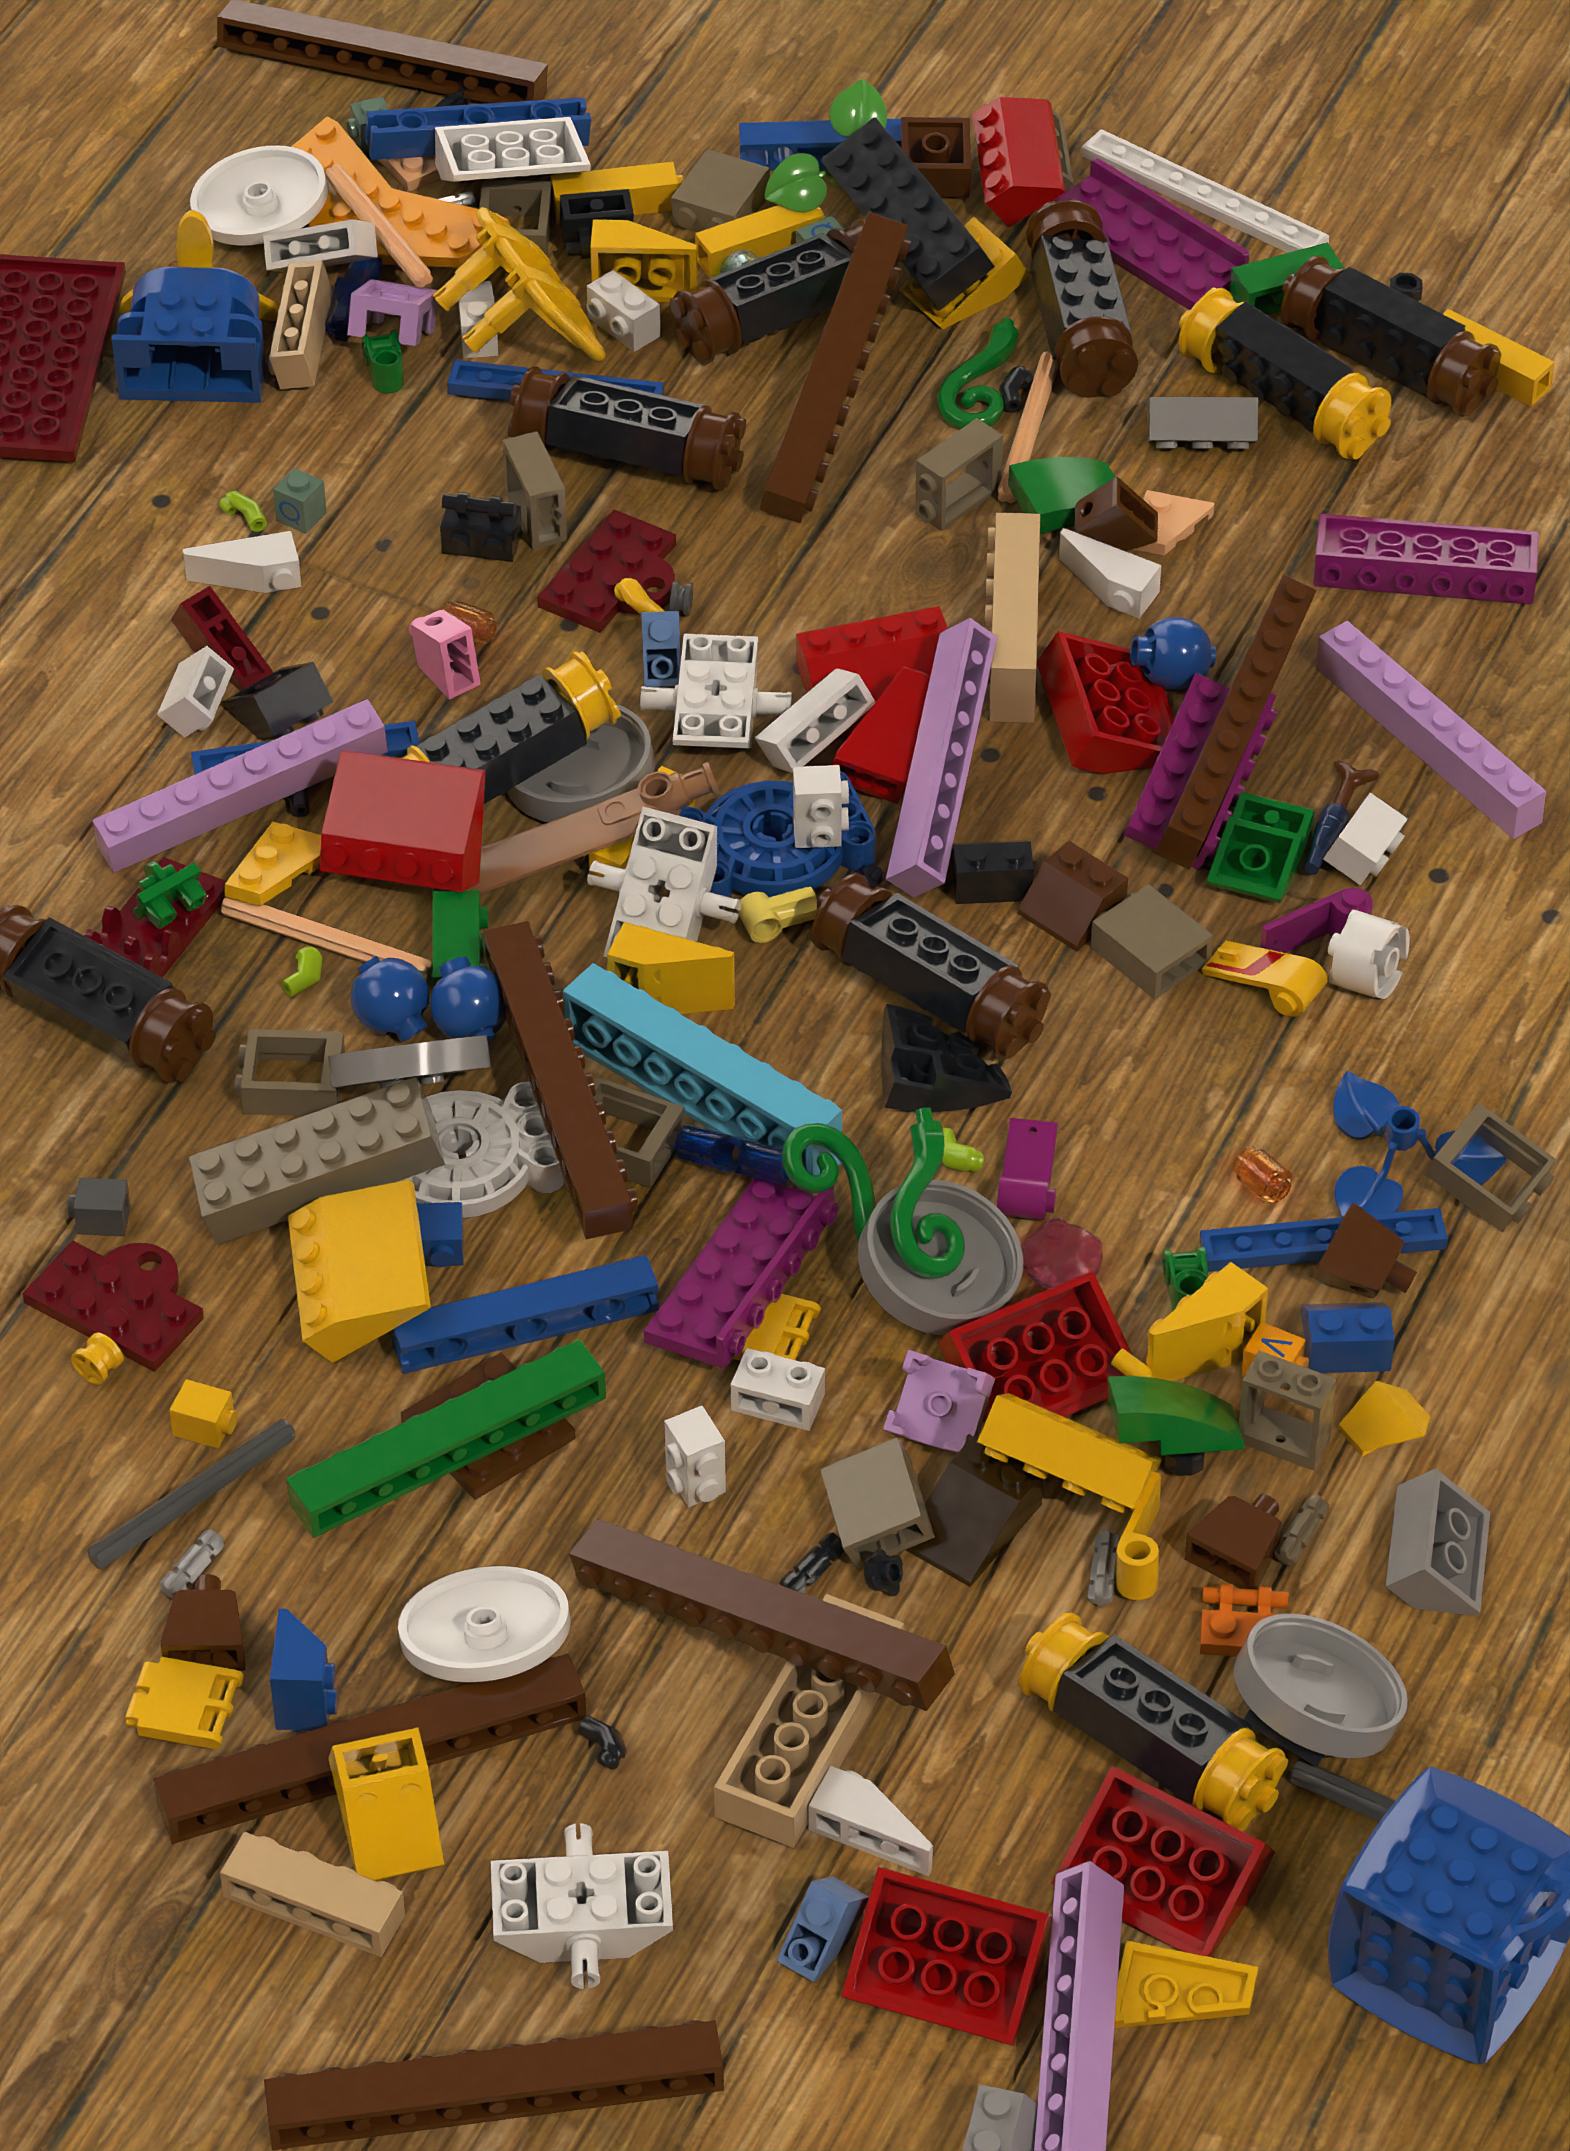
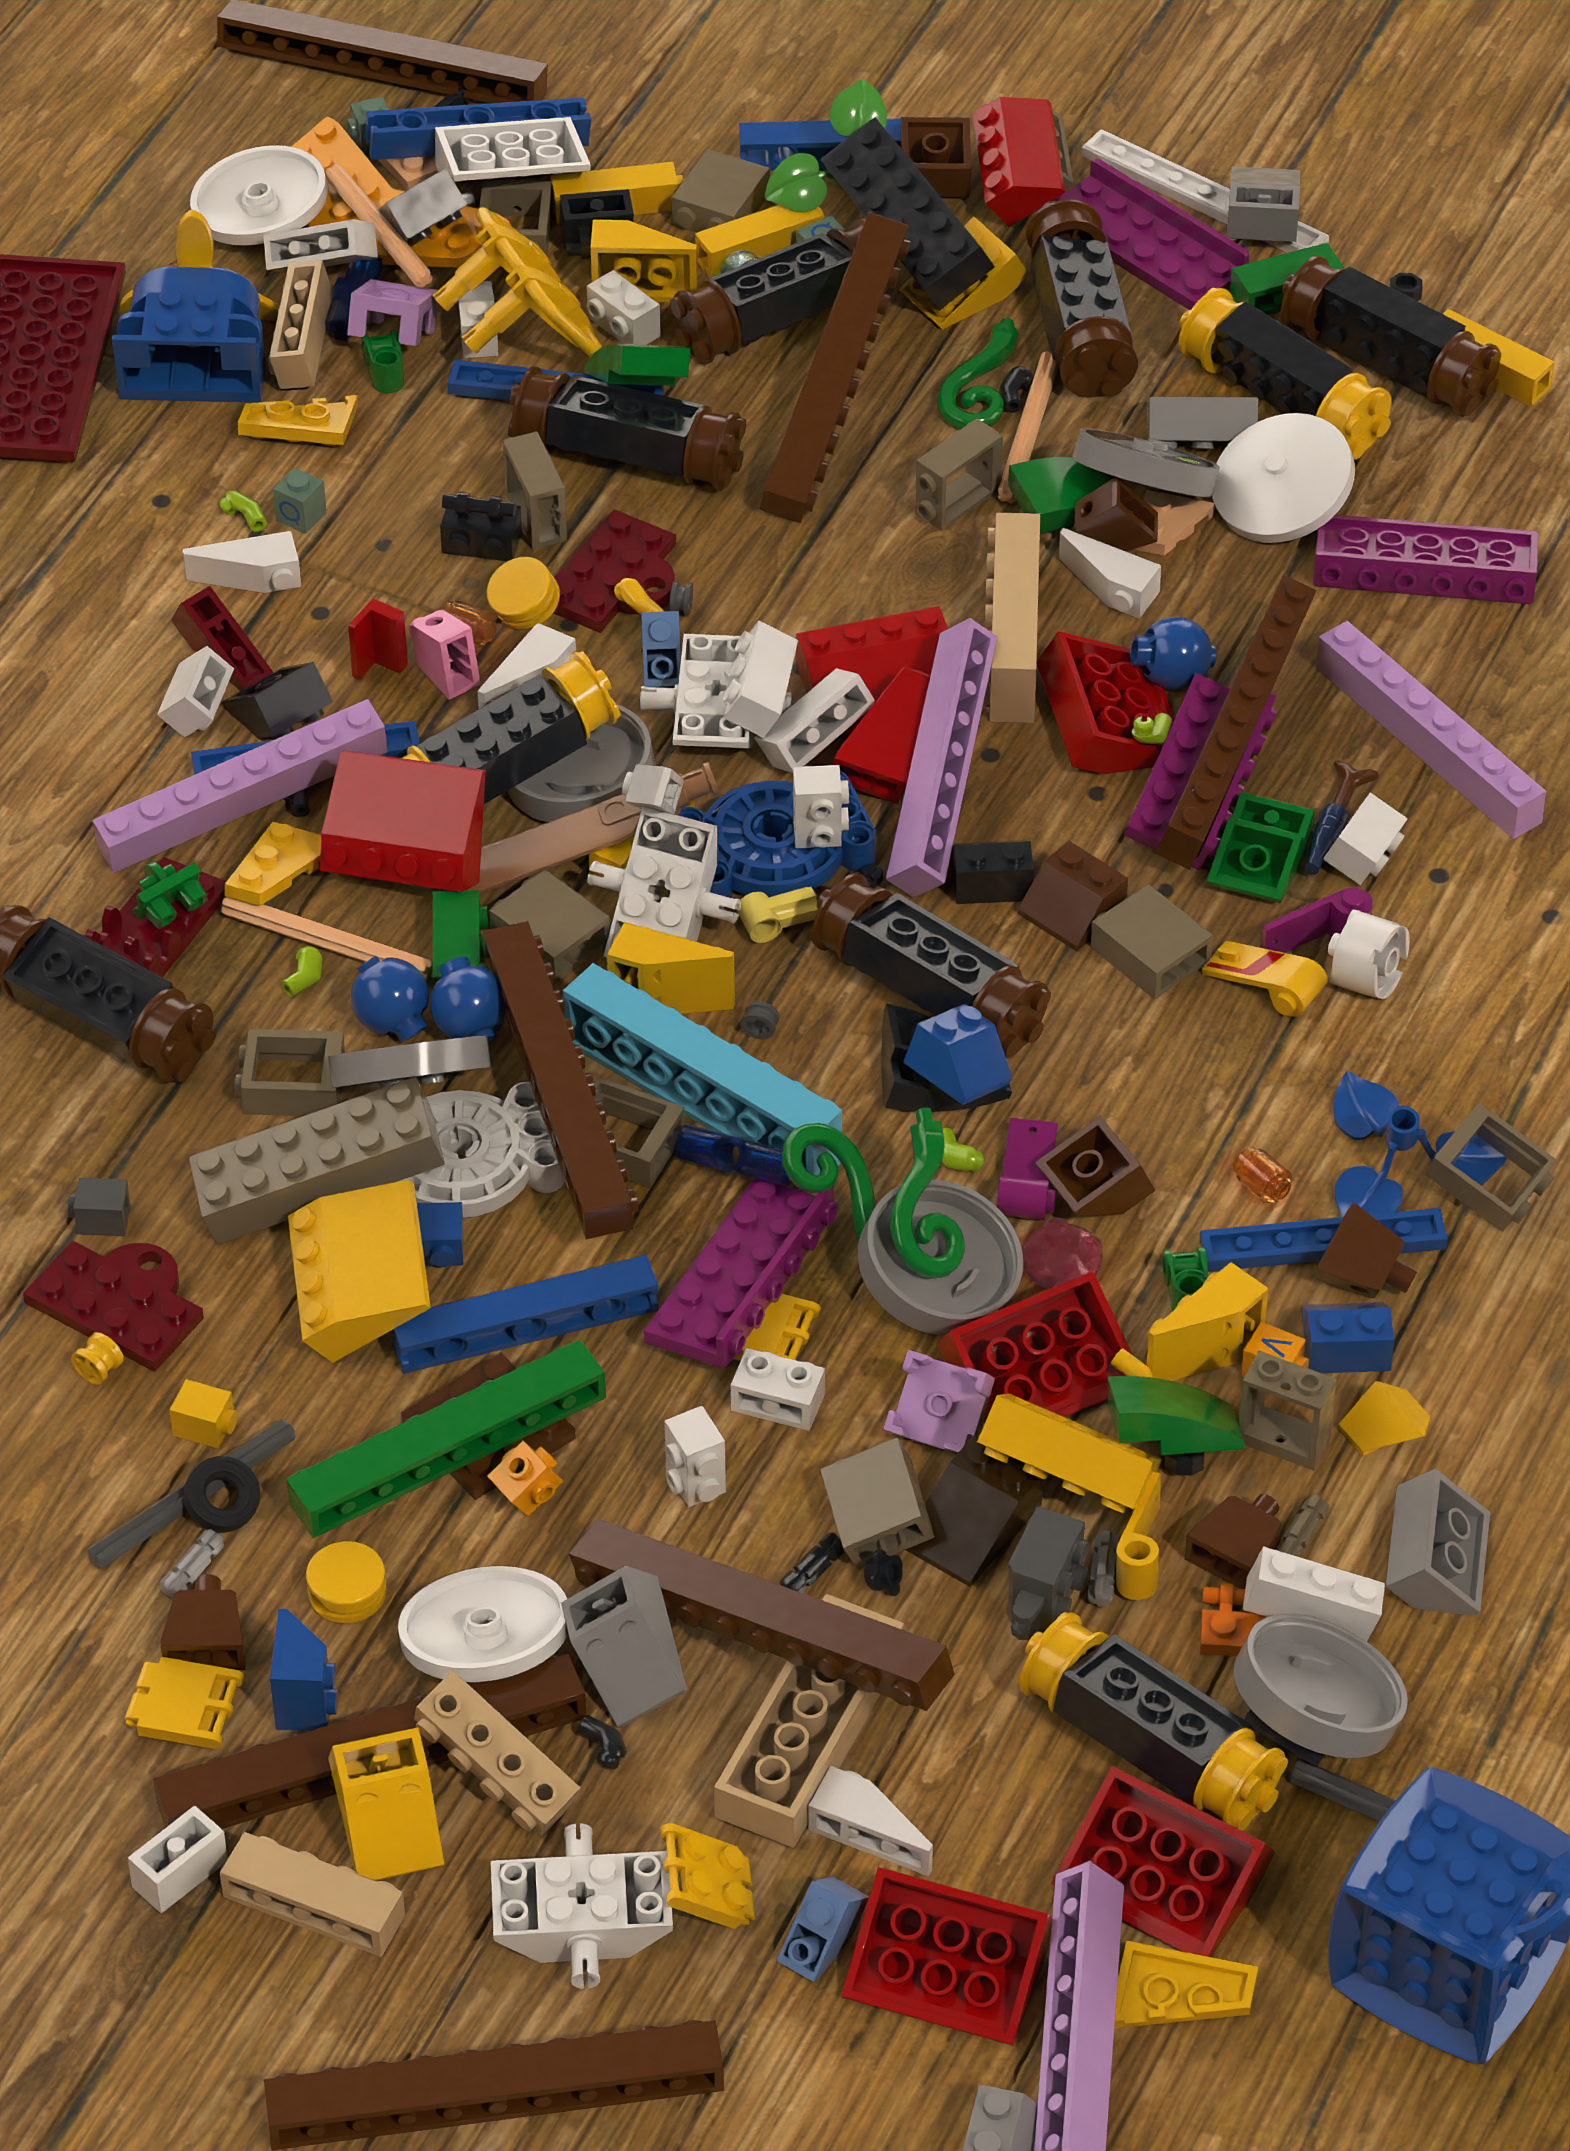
(177, 1859): none -> white brick
(221, 1469): none -> black tyre
(308, 423): none -> yellow wing
(346, 1582): none -> yellow head
(378, 638): none -> red panel
(425, 206): none -> slope
(496, 1754): none -> tan brick
(523, 593): none -> yellow head
(526, 1477): none -> light orange brick
(538, 650): none -> white slope
(566, 921): none -> dark tan brick
(626, 1643): none -> light grey slope
(639, 364): none -> green slope
(653, 788): none -> white slope
(710, 1875): none -> yellow plate
(751, 1021): none -> dark grey bush
(759, 678): none -> white brick
(959, 1054): none -> blue slope
(1045, 1571): none -> dark grey hinge
(1096, 1172): none -> reddish brown slope
(1145, 462): none -> light grey piece
(1152, 731): none -> lime arm
(1263, 204): none -> light grey slope
(1283, 477): none -> white dish
(1304, 1587): none -> white brick

